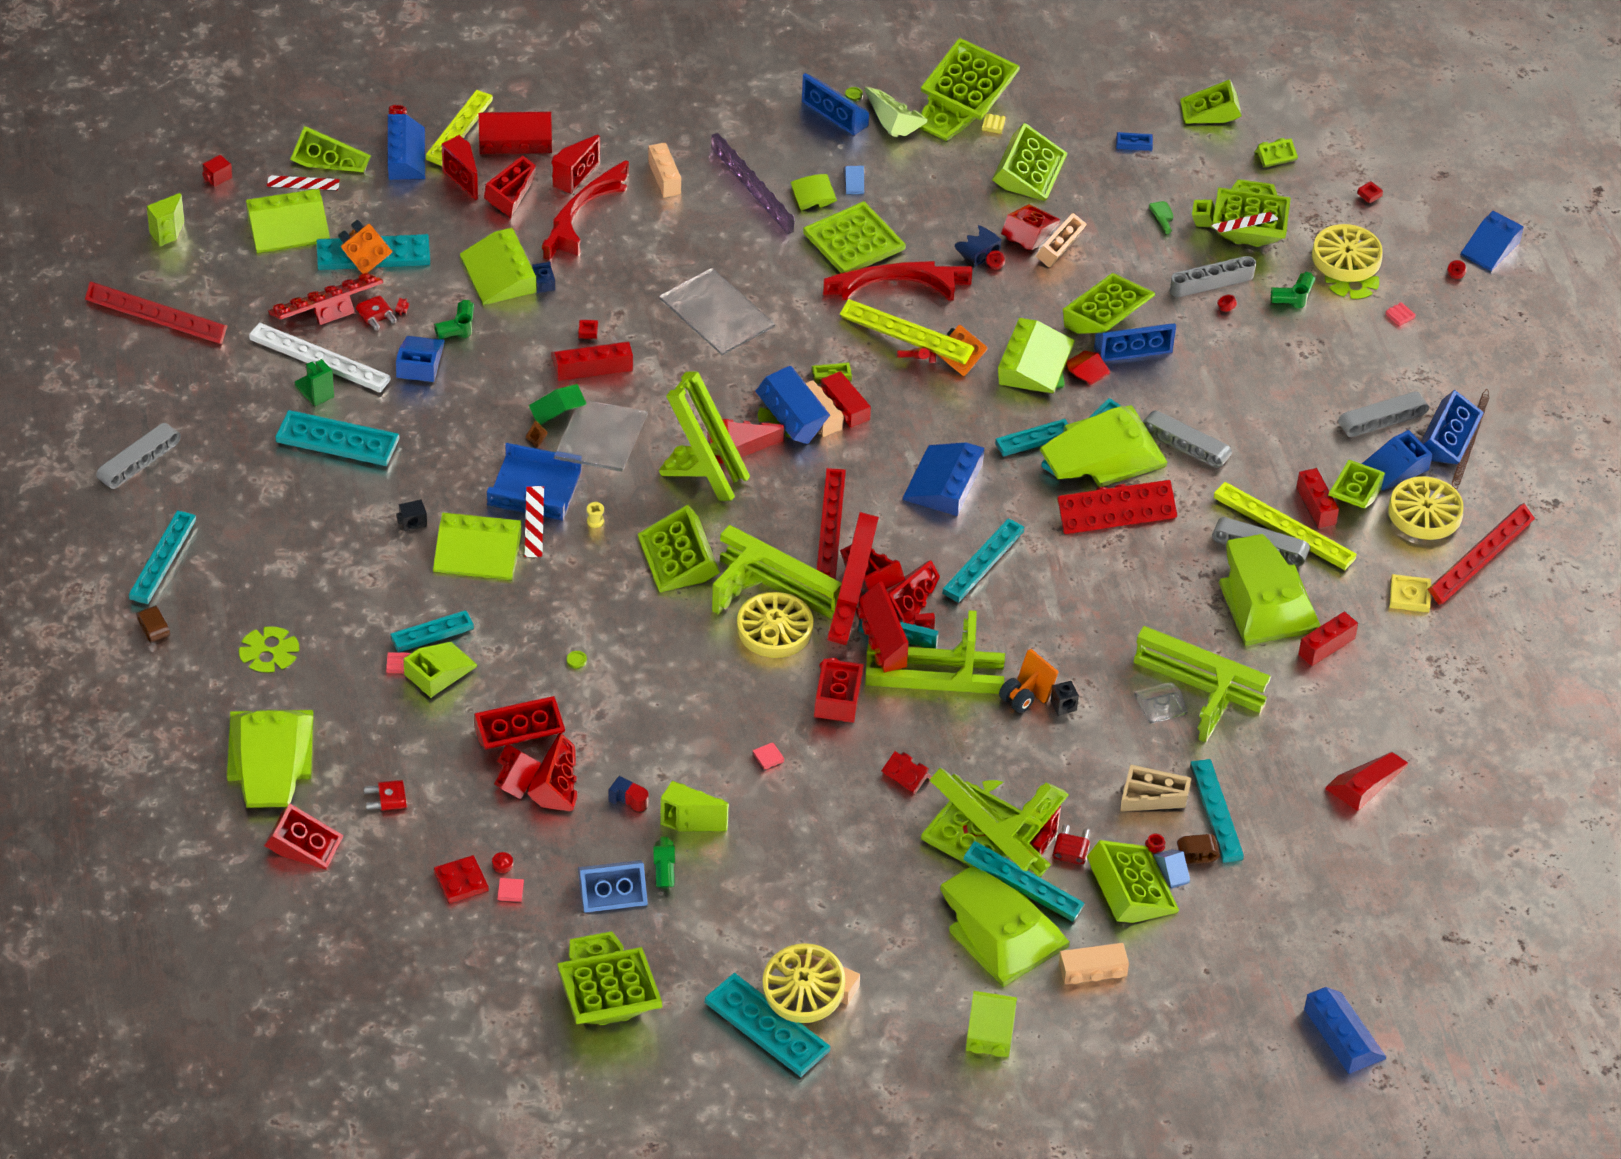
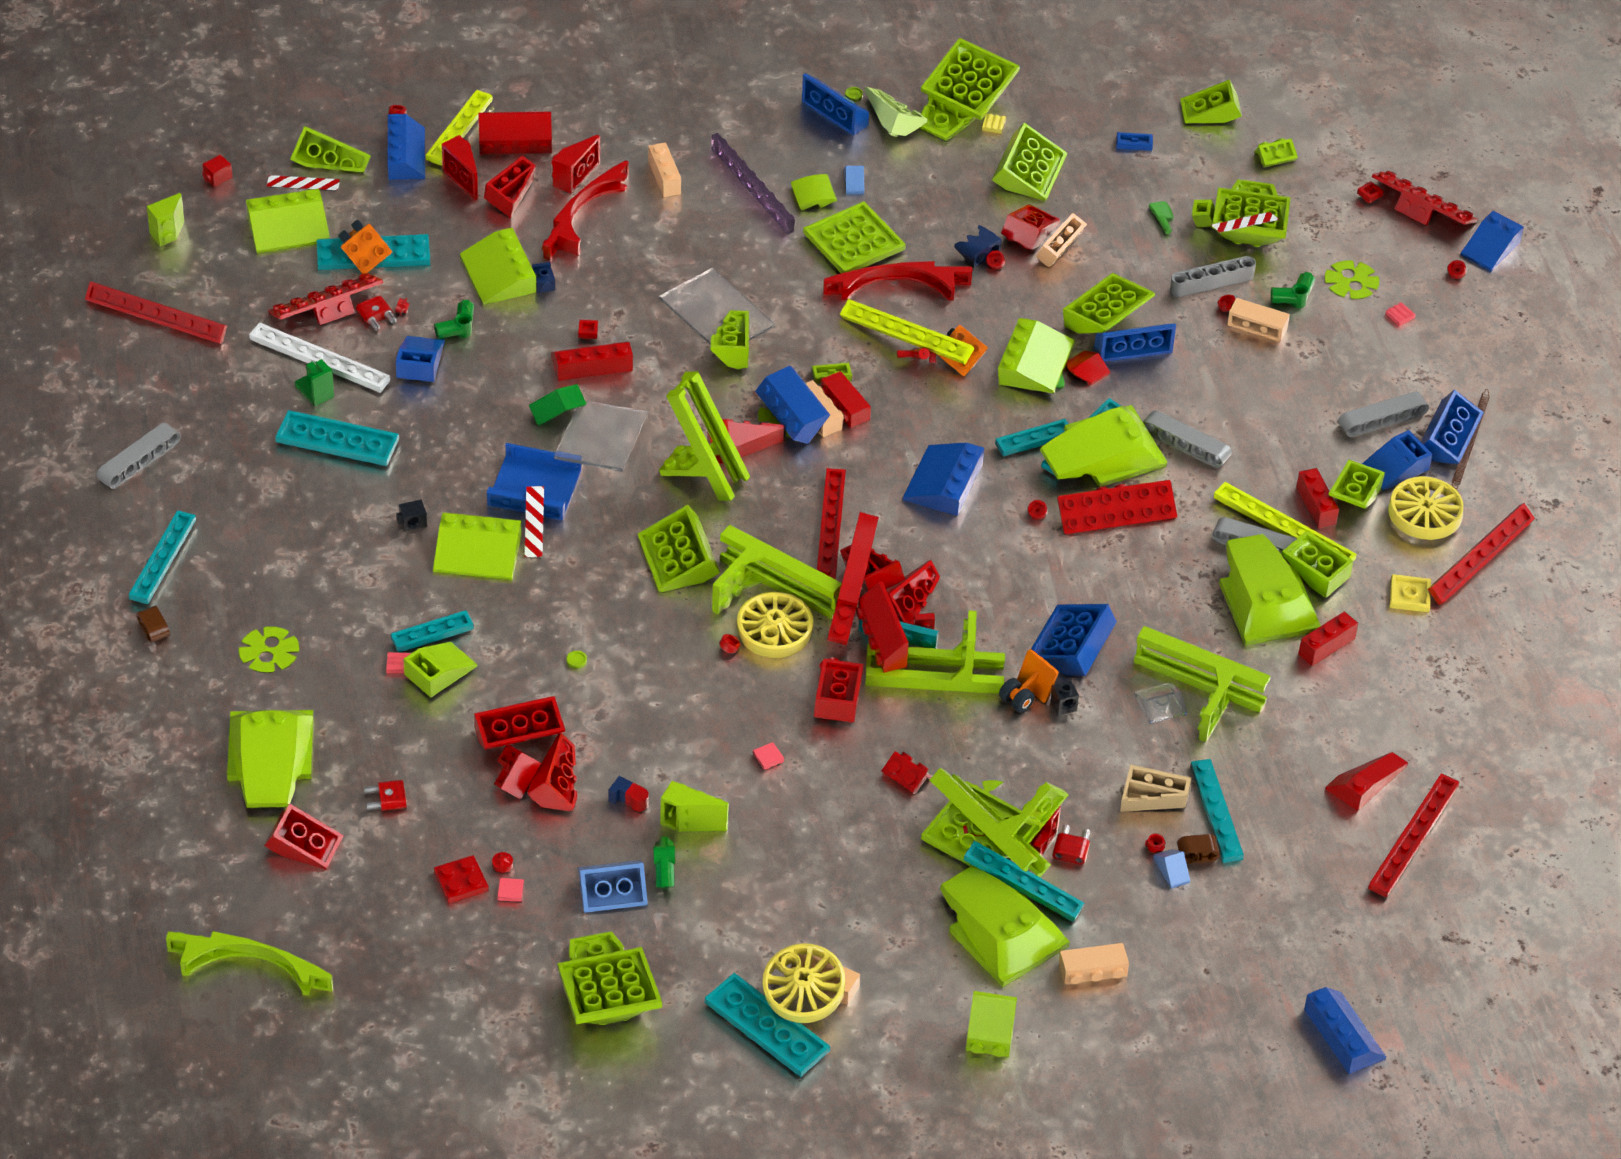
(202, 950): none -> lime slope
(536, 434): dark orange slope -> none
(595, 516): light yellow bush -> none
(729, 643): none -> red tile
(732, 340): none -> lime wedge
(983, 560): teal plate -> none
(1037, 509): none -> red tile
(1074, 636): none -> blue slope
(1131, 881): lime slope -> none
(1258, 319): none -> light nougat brick
(1318, 563): none -> lime slope
(1347, 252): light yellow piece -> none
(1413, 835): none -> red plate
(1419, 204): none -> red bracket

